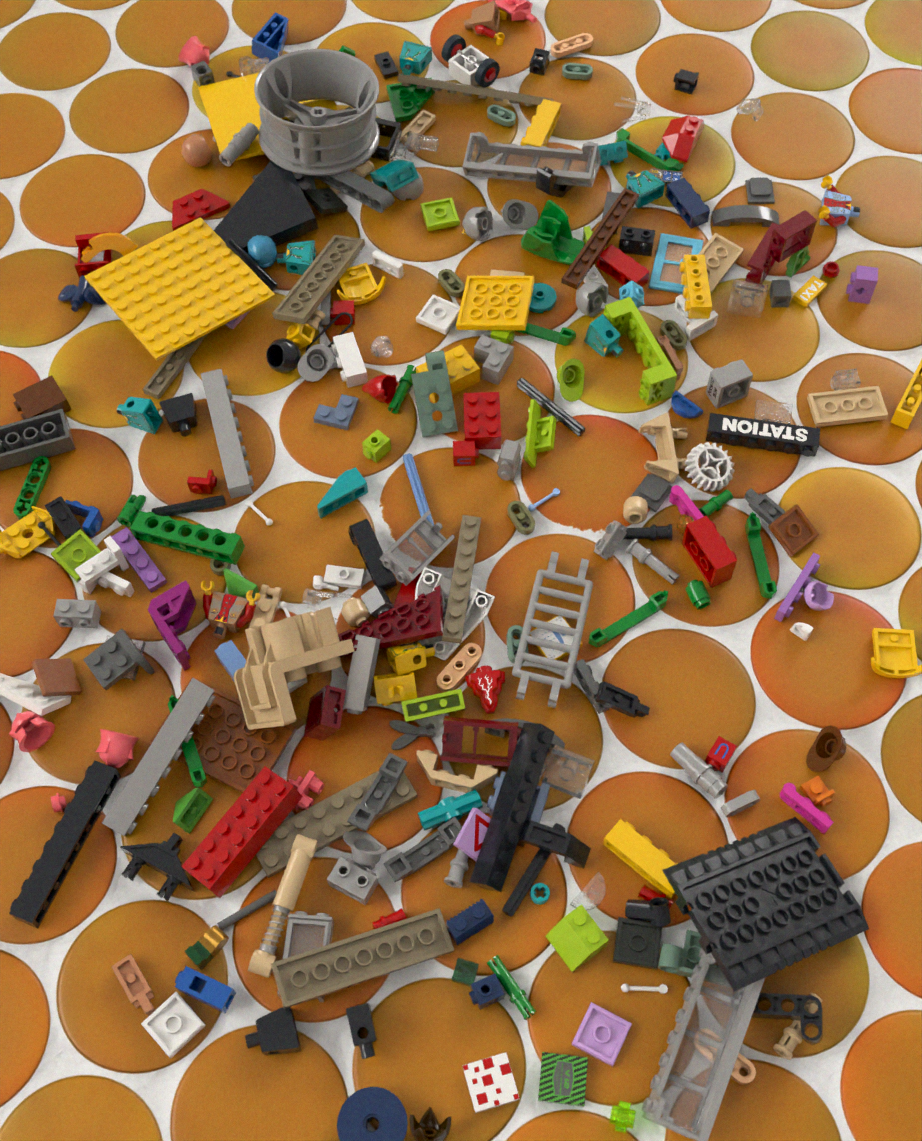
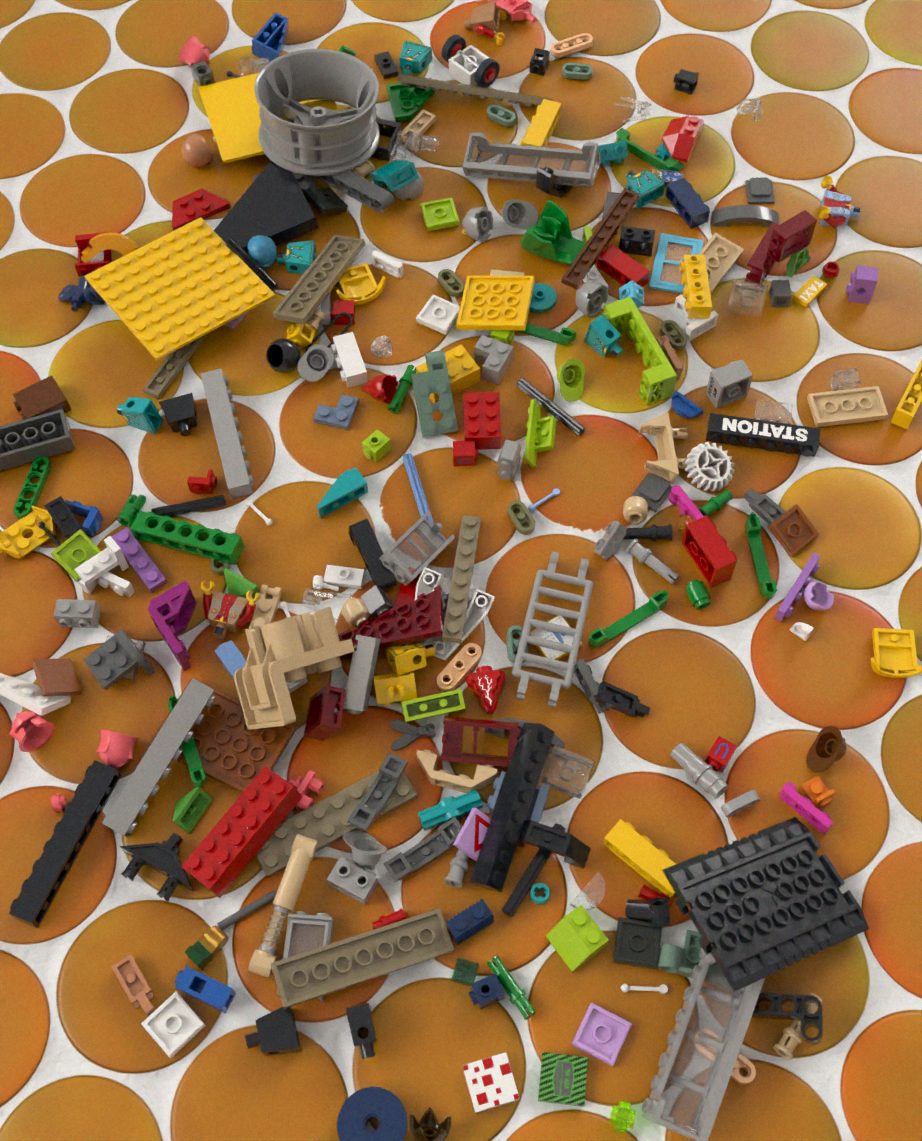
(240, 142): light grey piece -> none

